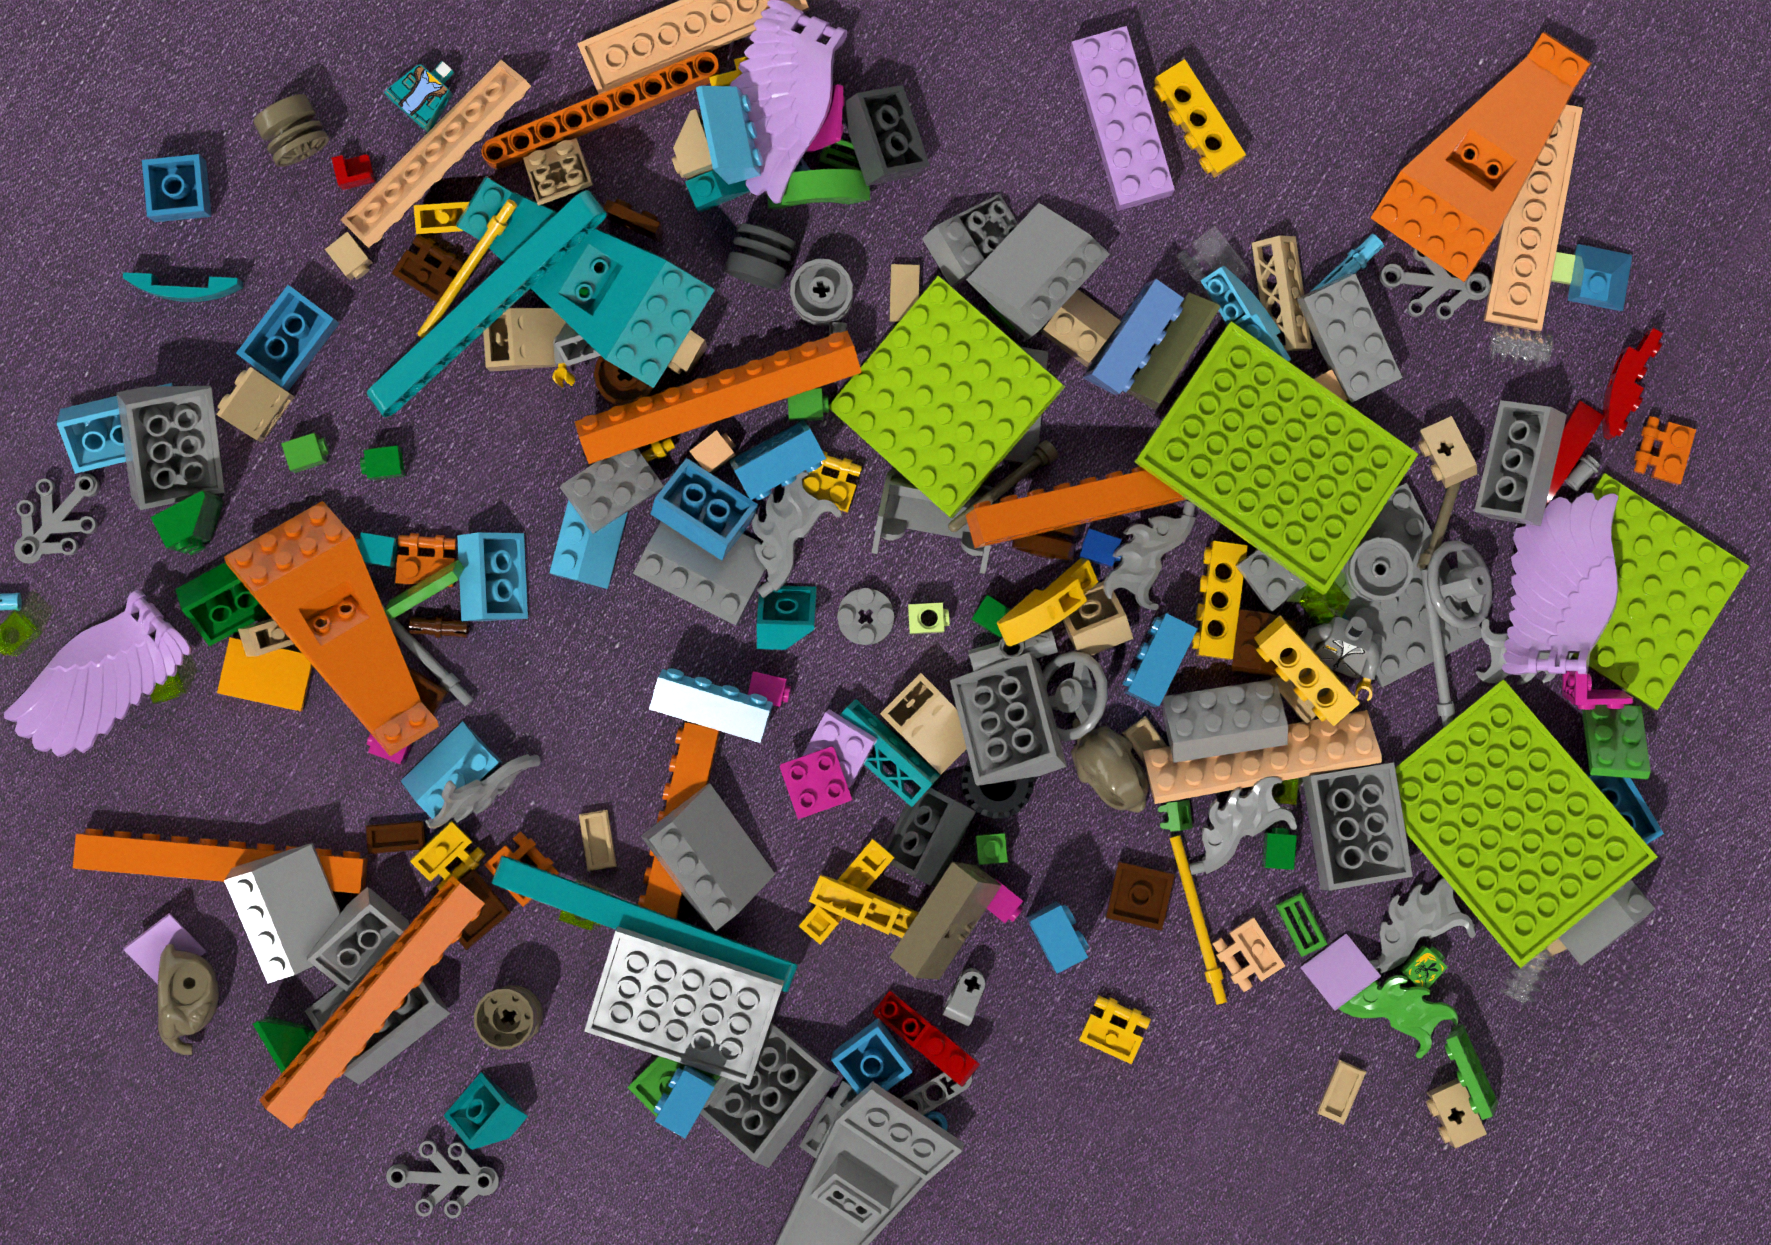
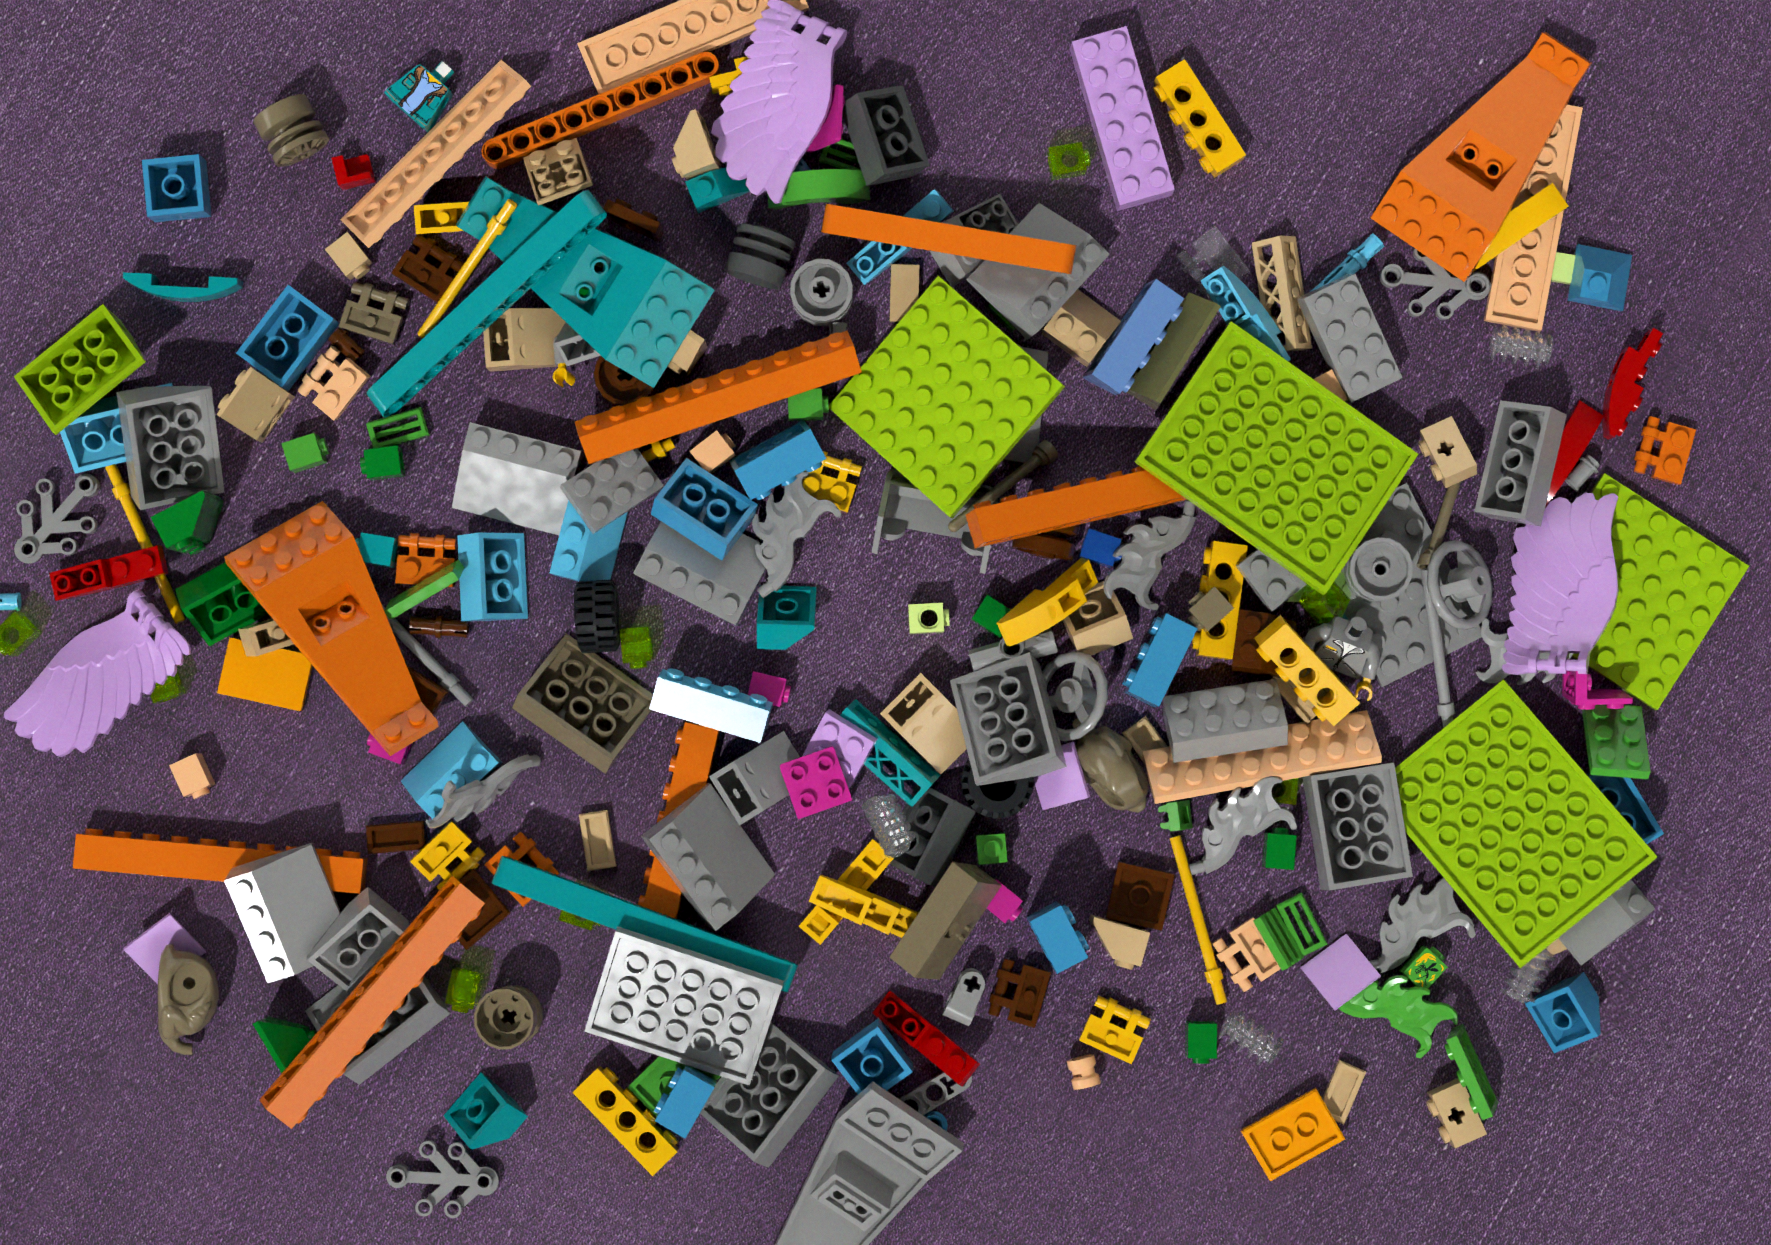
(80, 368): none -> lime slope
(108, 573): none -> red slope
(122, 492): none -> yellow bar
(193, 776): none -> light nougat brick
(341, 387): none -> light nougat plate
(346, 345): none -> reddish brown pin
(372, 321): none -> dark tan plate
(394, 418): none -> bright green tile
(464, 989): none -> clear neon green brick
(514, 478): none -> slope
(584, 703): none -> dark tan slope
(597, 616): none -> black tyre
(636, 647): none -> clear neon green brick
(652, 1157): none -> yellow brick
(729, 132): medium azure slope -> none
(755, 778): none -> light grey slope
(825, 1117): light grey hinge -> none
(864, 600): light grey plate -> none
(879, 256): none -> medium azure slope
(889, 824): none -> clear piece
(948, 239): none -> orange beam
(1027, 996): none -> reddish brown plate
(1058, 169): none -> clear neon green brick
(1063, 784): none -> lavender piece
(1083, 1072): none -> light nougat wheel
(1121, 941): none -> tan slope
(1201, 1041): none -> green brick
(1208, 609): none -> dark tan brick
(1251, 1037): none -> clear piece
(1278, 939): none -> bright green tile
(1293, 1134): none -> light orange tile
(1524, 220): none -> yellow slope
(1567, 1012): none -> dark azure slope

